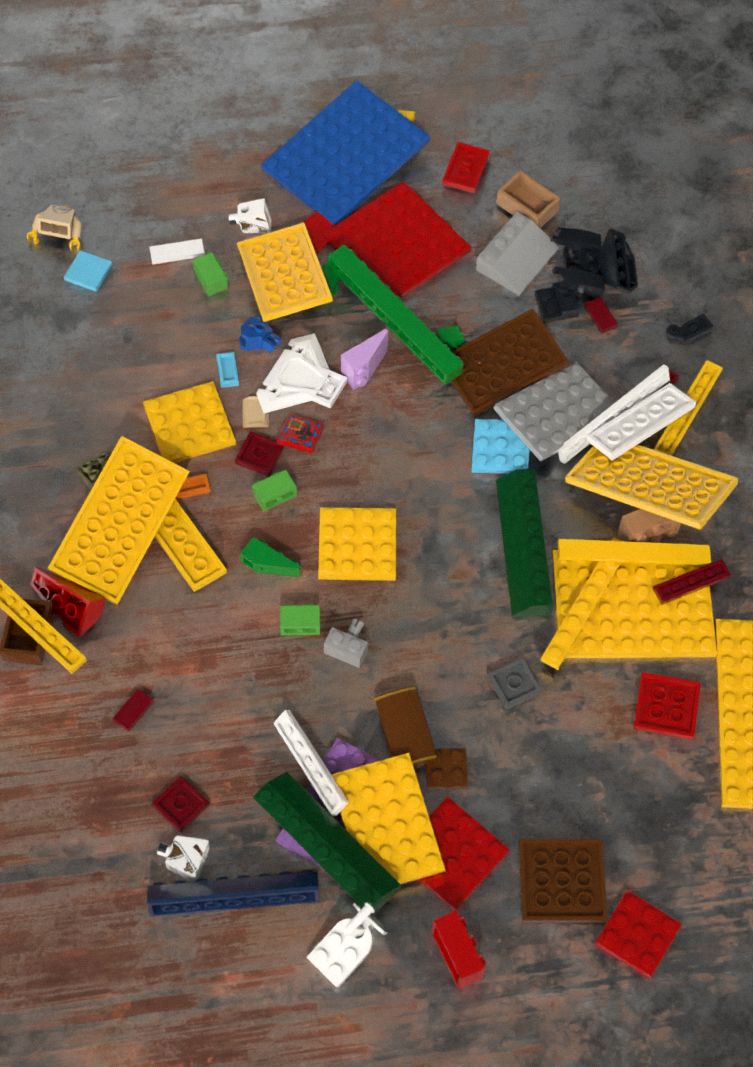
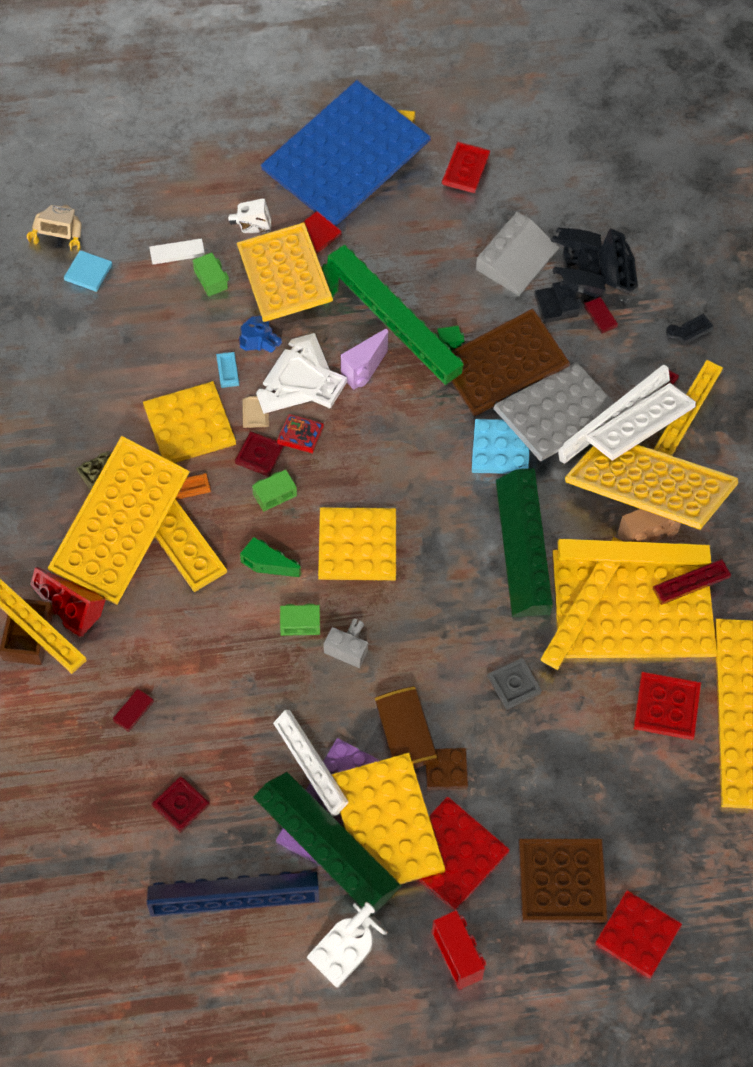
(185, 856): white torso -> none
(400, 239): red plate -> none
(529, 198): medium nougat piece -> none

